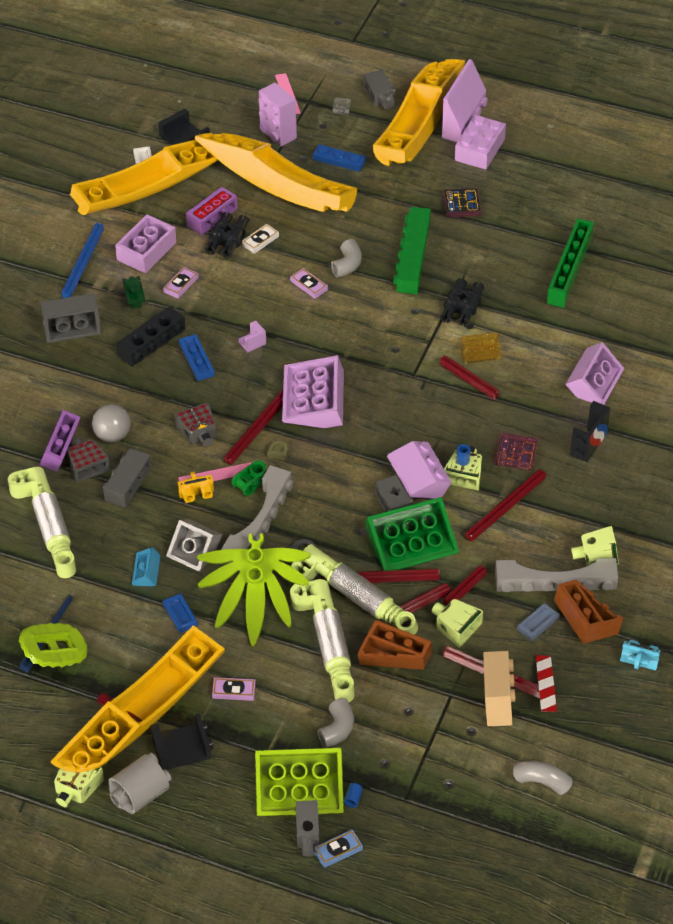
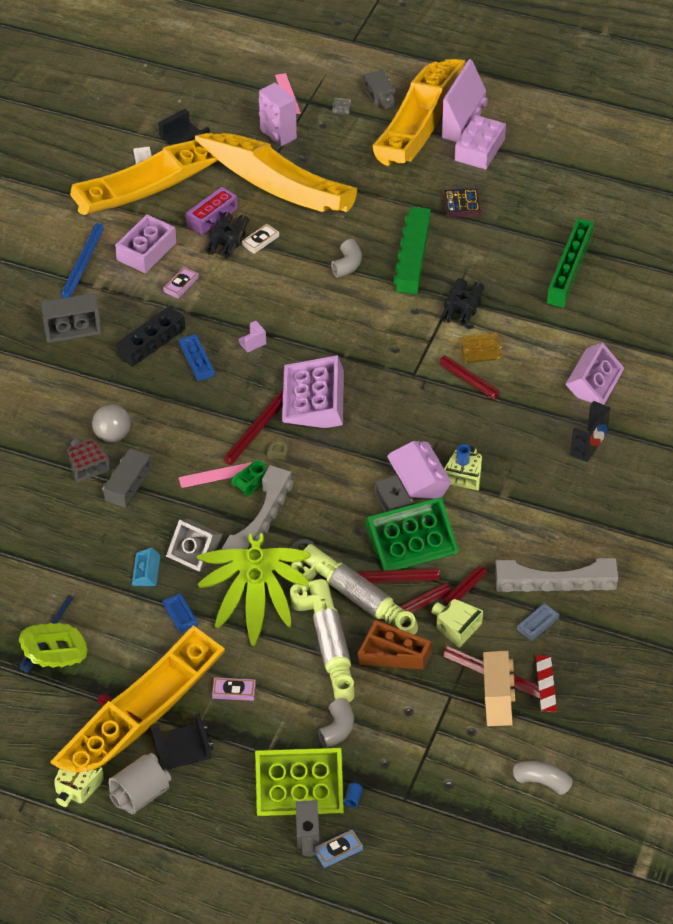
(47, 514): yellowish green piece -> none
(60, 441): medium lavender brick -> none
(134, 291): dark green hips -> none
(196, 486): yellow hips -> none
(197, 424): dark grey torso -> none
(309, 283): lavender tile -> none
(339, 158): blue plate -> none
(505, 505): dark red axle -> none
(516, 451): clear pink tile -> none
(585, 613): dark orange wedge -> none
(596, 546): yellowish green torso -> none
(640, 655): medium azure hips -> none

